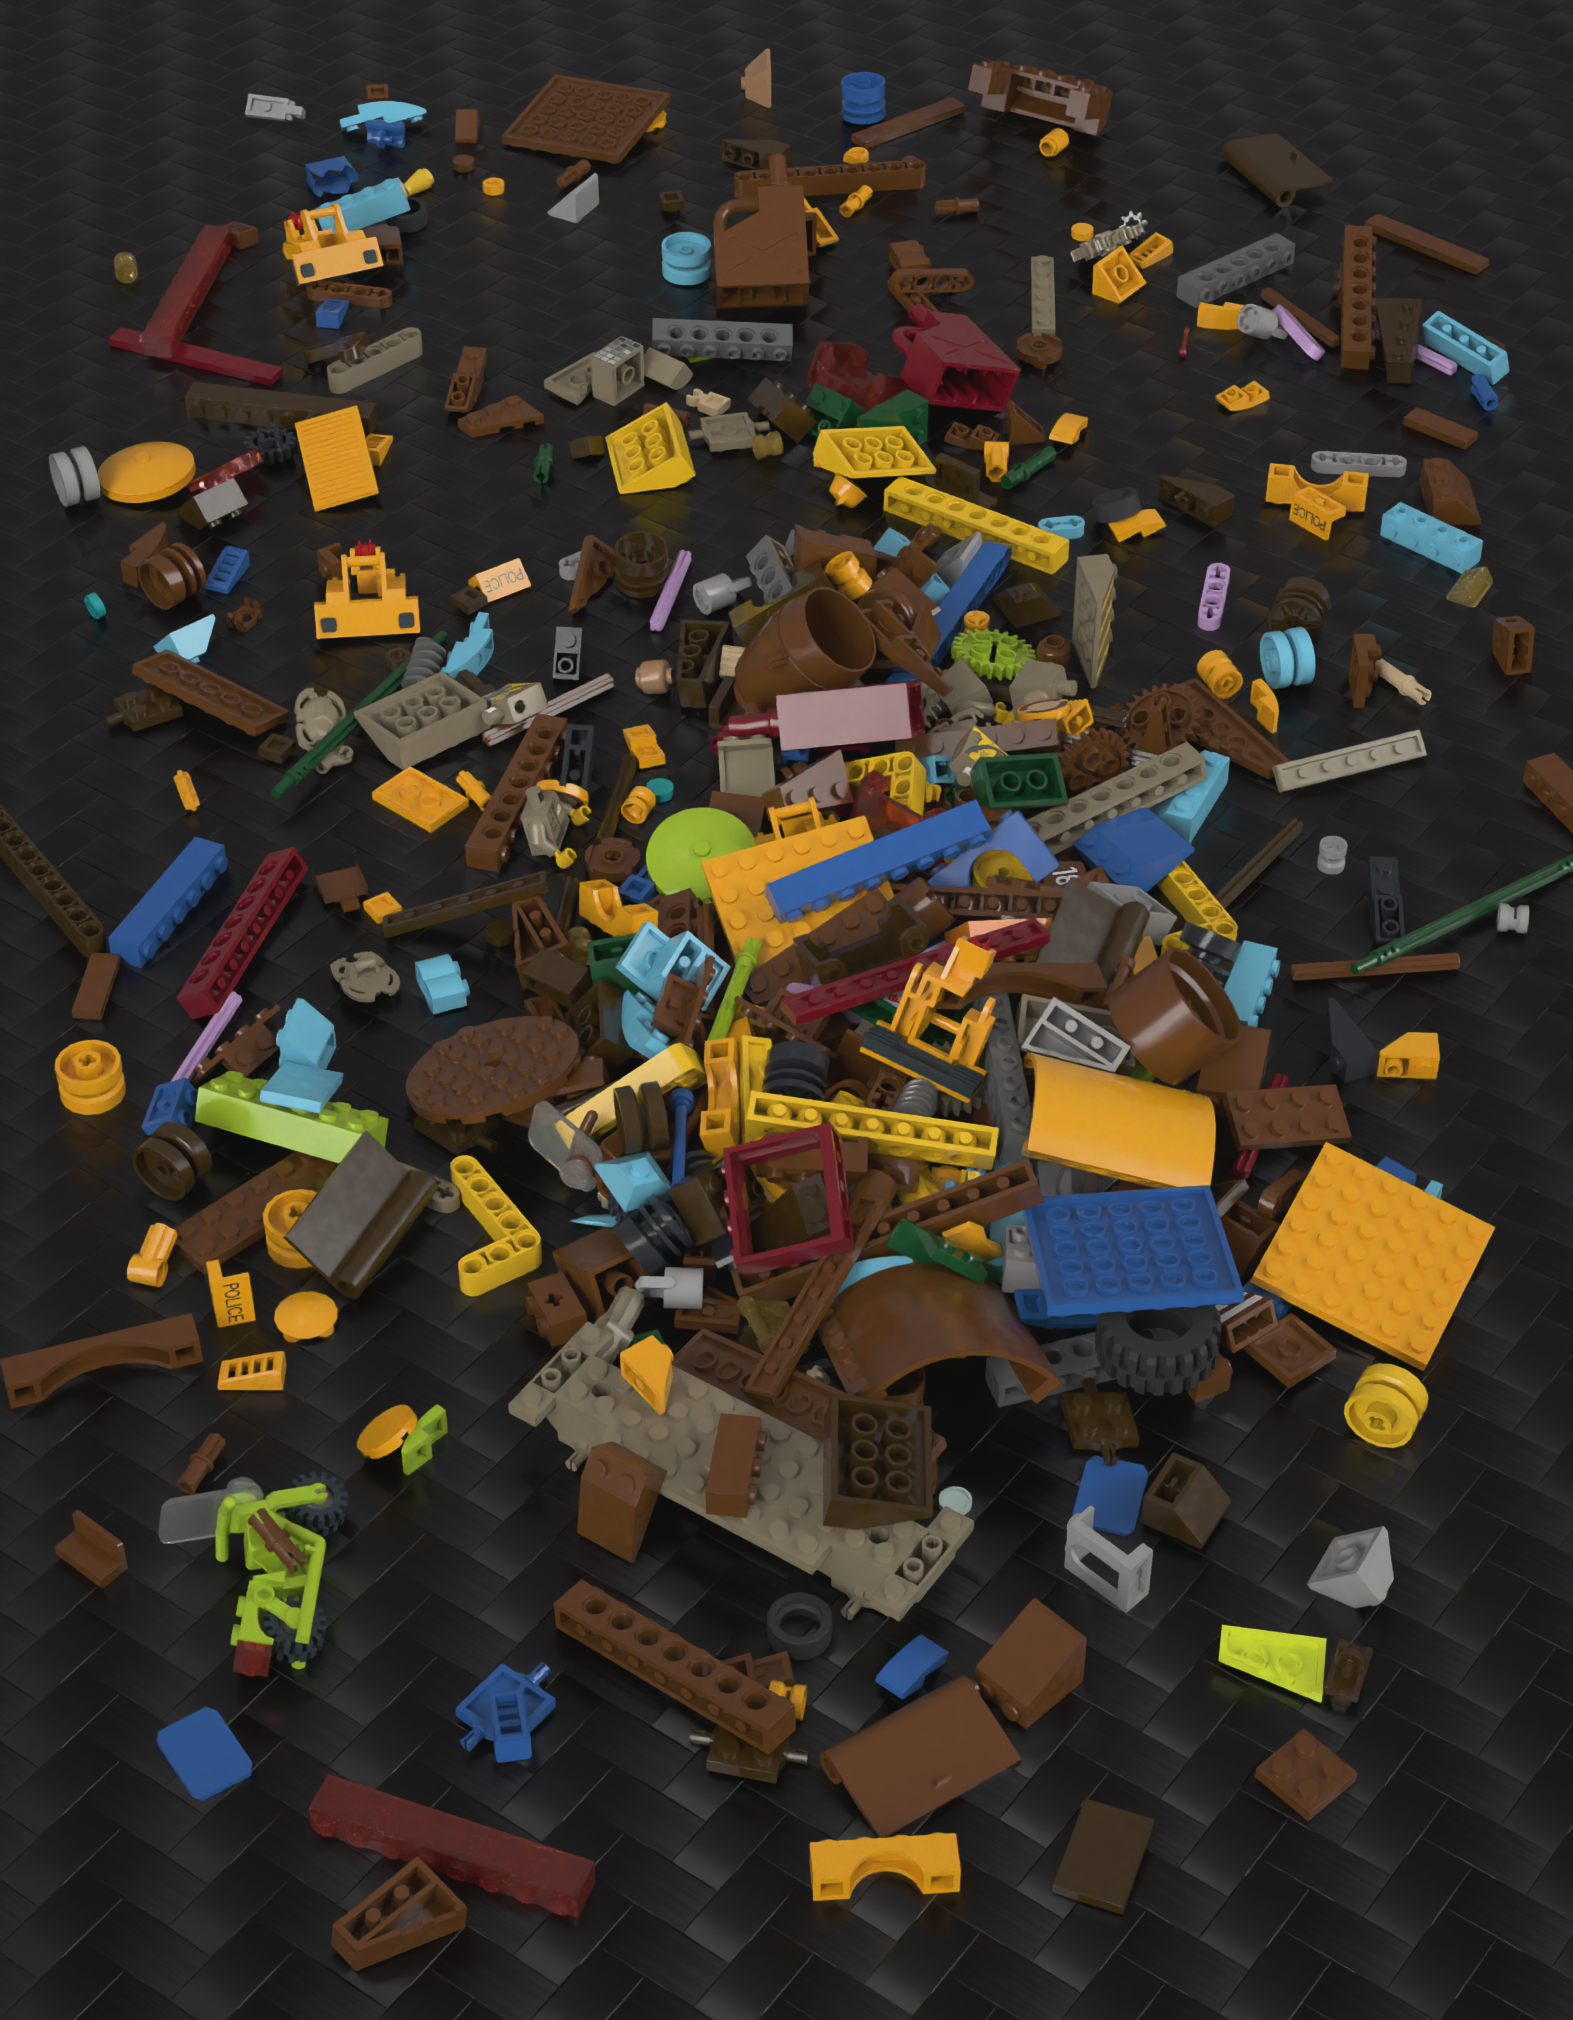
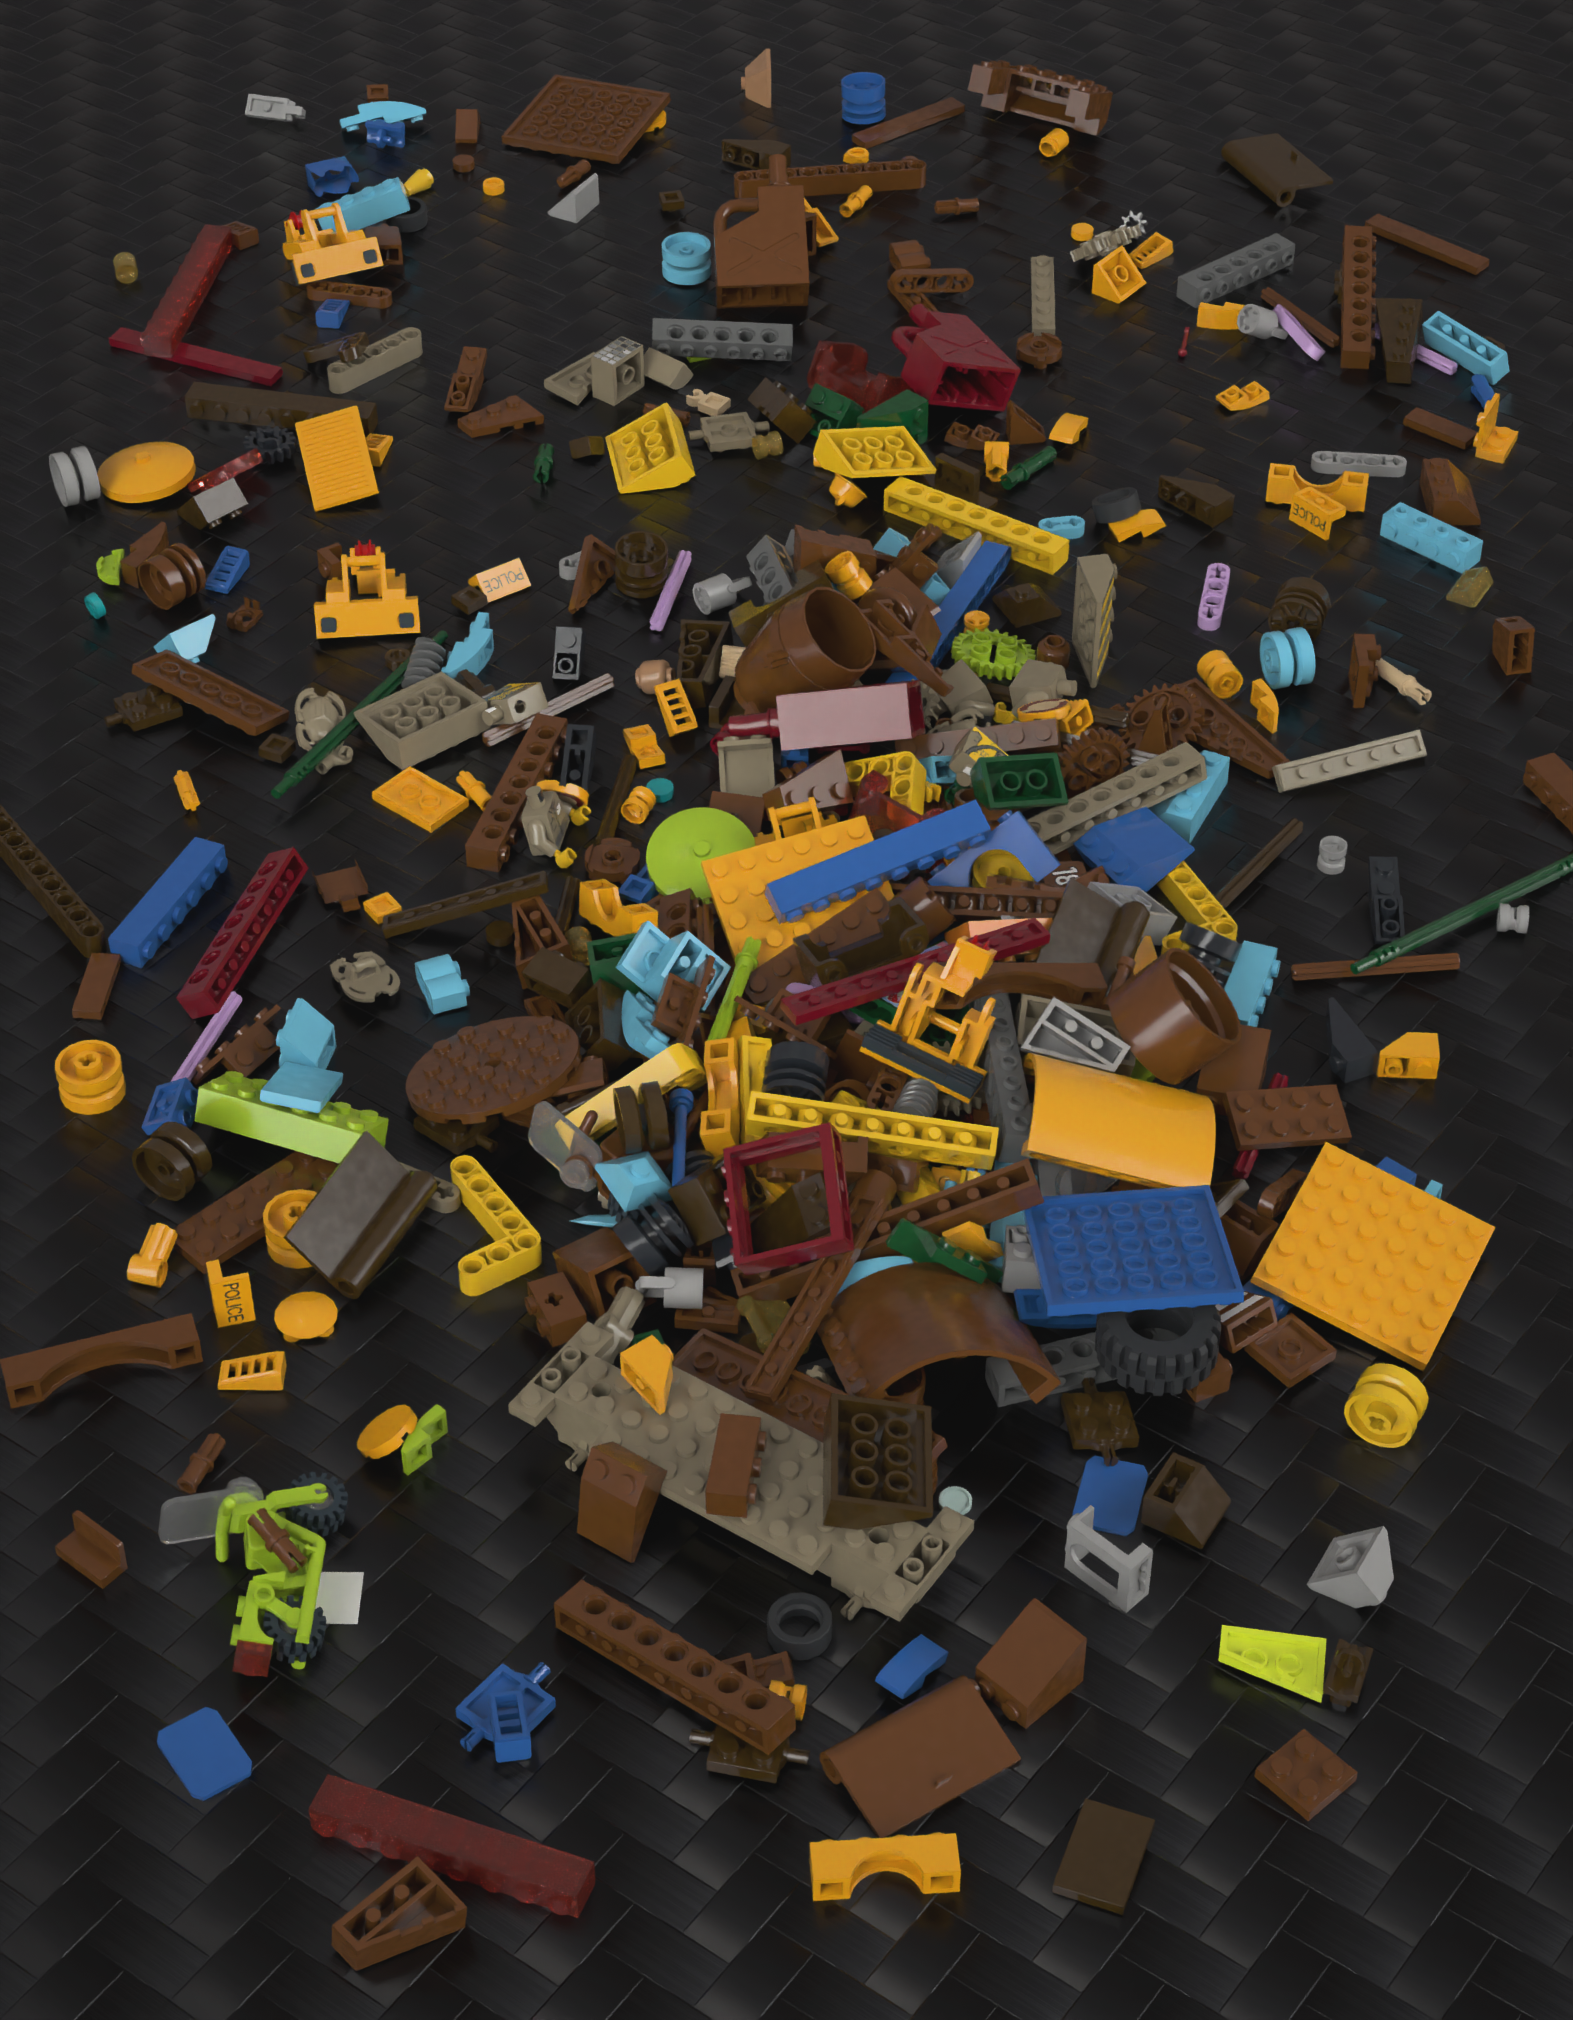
(109, 568): none -> lime plate
(340, 1596): none -> white sticker
(669, 719): none -> light orange slope
(1493, 442): none -> light orange bracket

